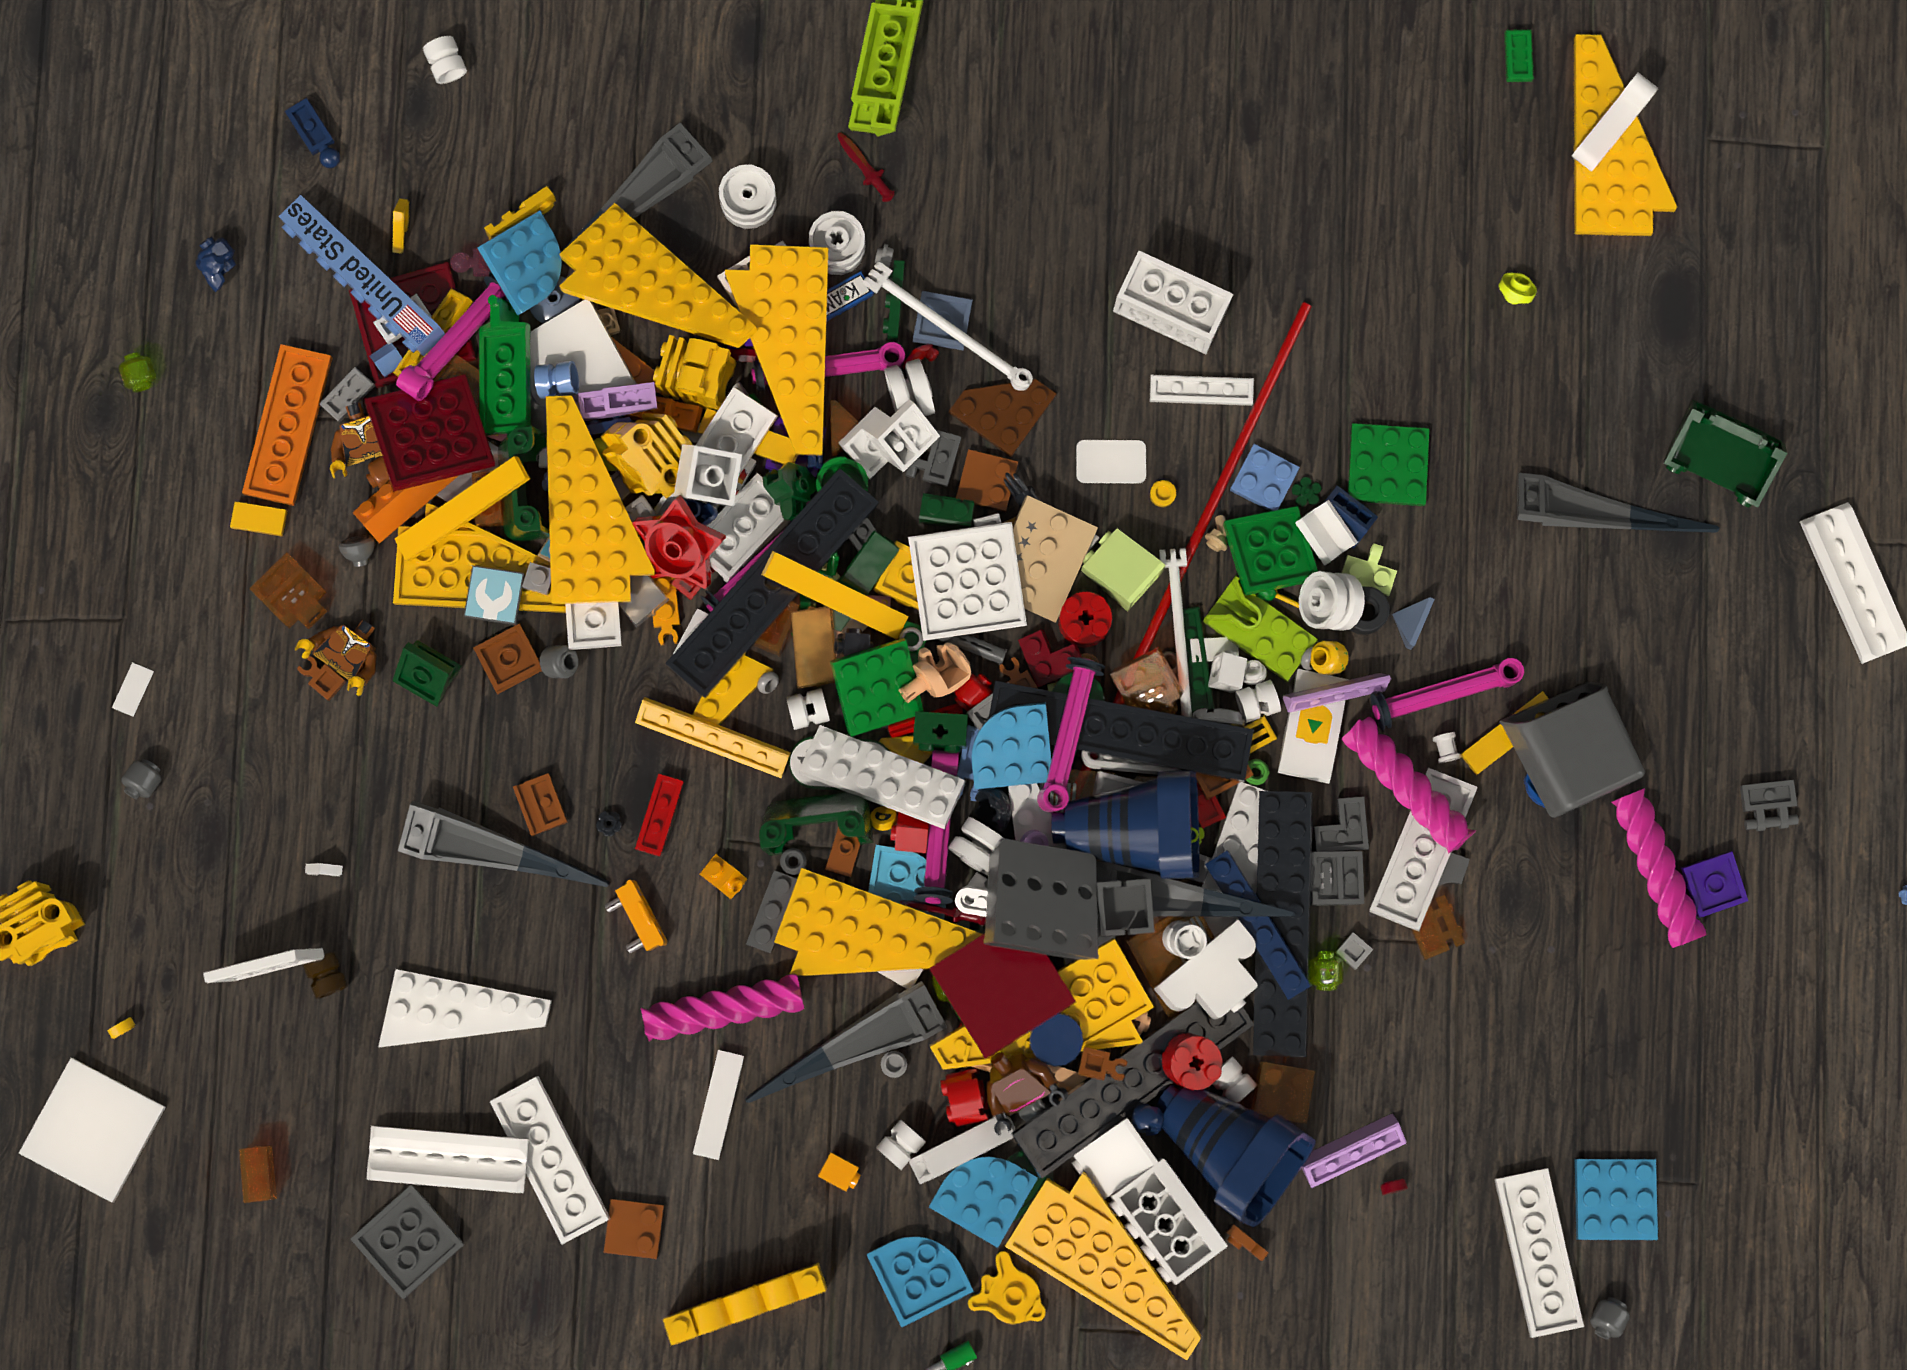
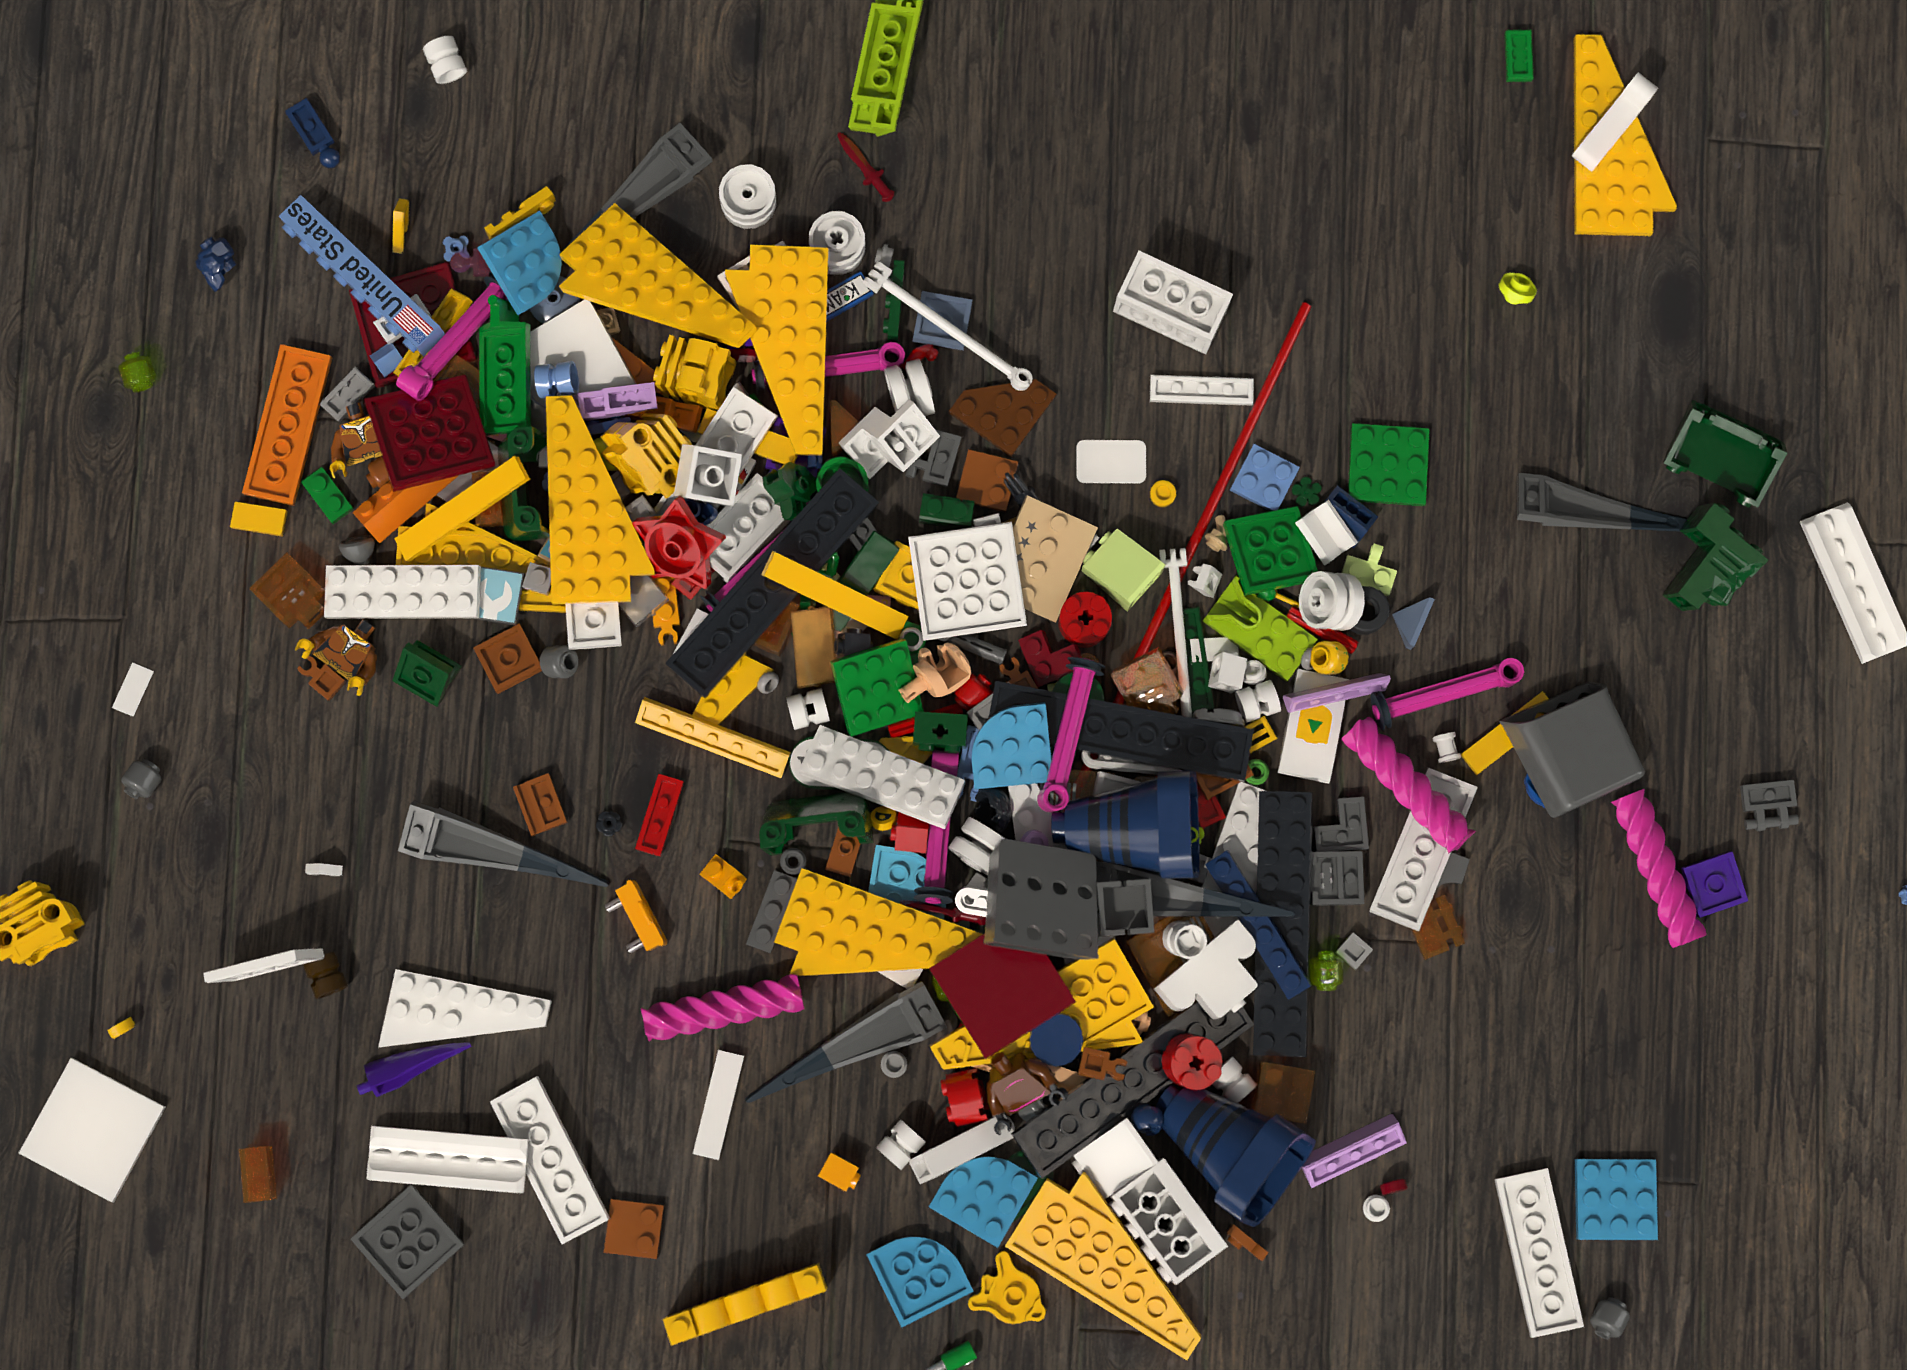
(327, 495): none -> green plate
(397, 1070): none -> dark purple piece
(402, 591): none -> white plate
(450, 244): none -> medium blue plate
(1207, 580): none -> white tile
(1326, 634): none -> red axle
(1376, 1208): none -> white plate
(1718, 563): none -> dark green brick

